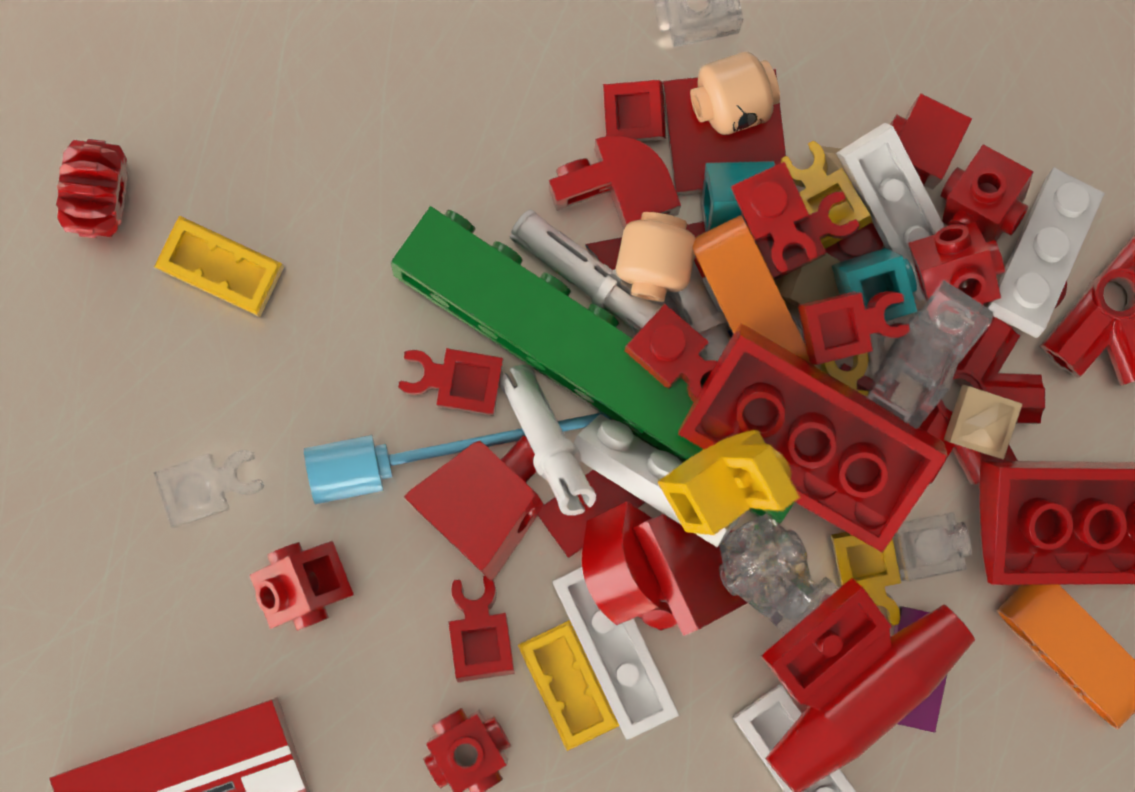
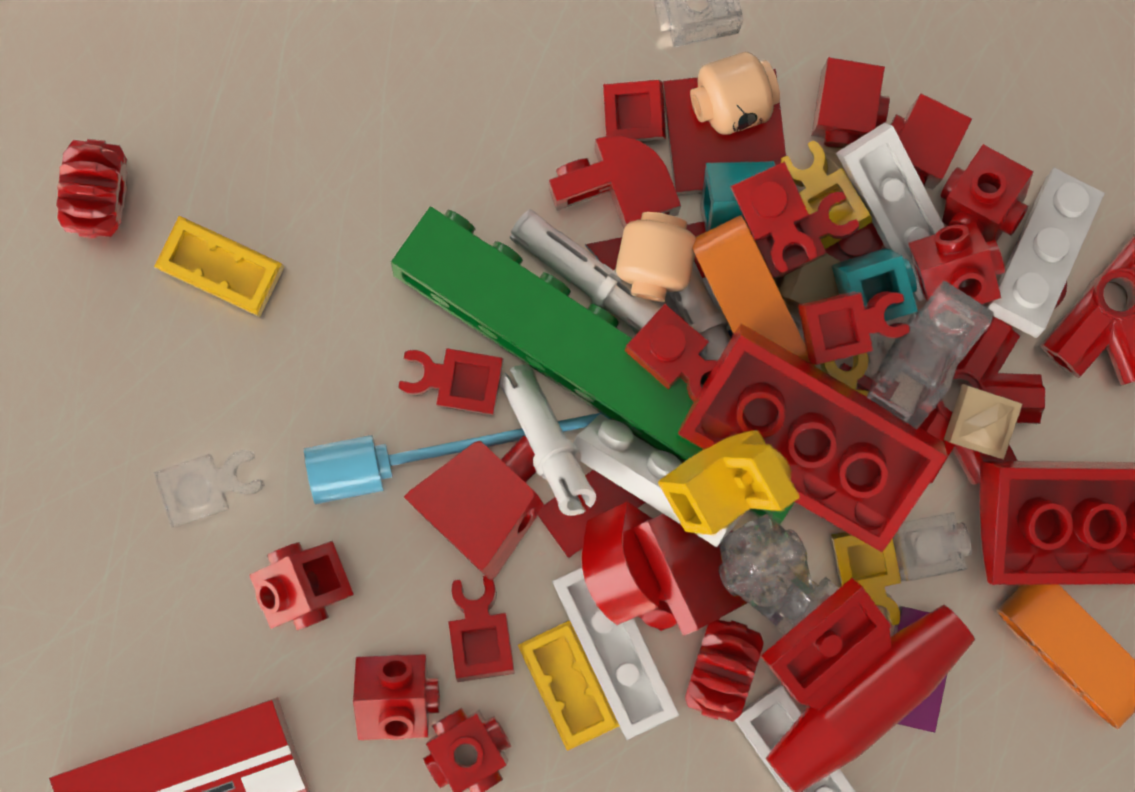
(394, 697): none -> red brick
(724, 670): none -> red gear
(849, 102): none -> red brick

